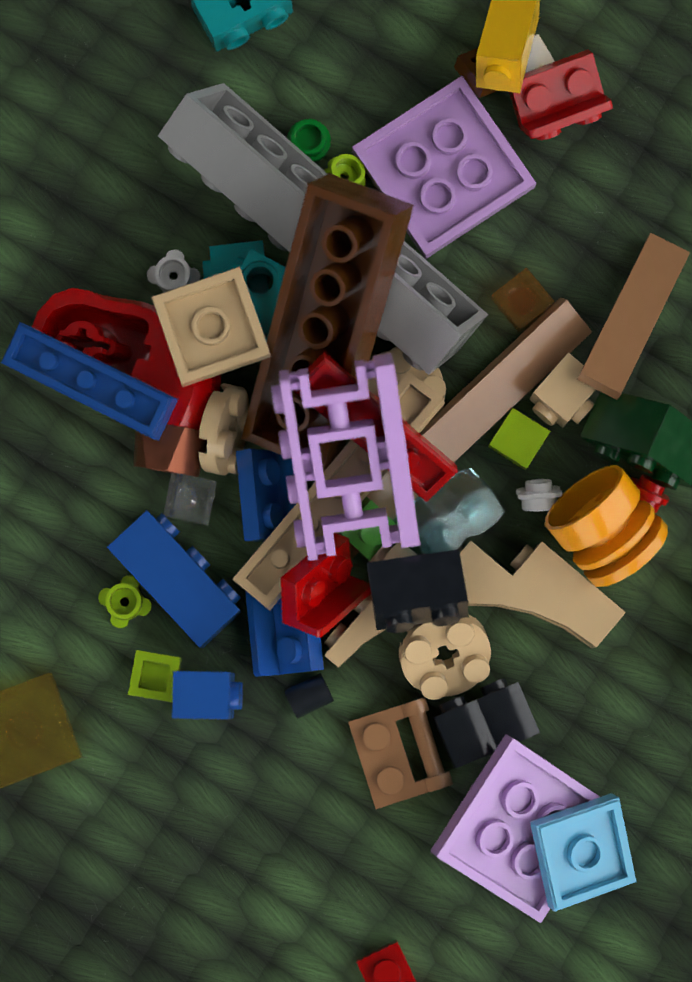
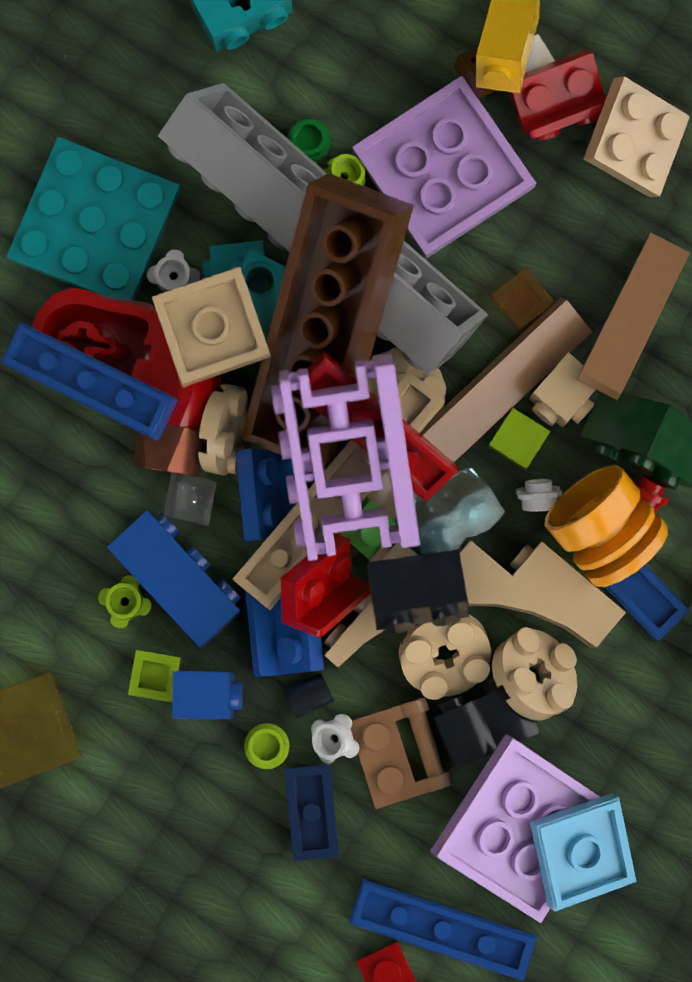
(93, 221): none -> teal plate
(266, 746): none -> lime plate
(311, 812): none -> dark blue plate
(326, 747): none -> white plate
(443, 929): none -> blue tile
(553, 663): none -> tan plate
(636, 137): none -> tan plate
(648, 602): none -> blue tile

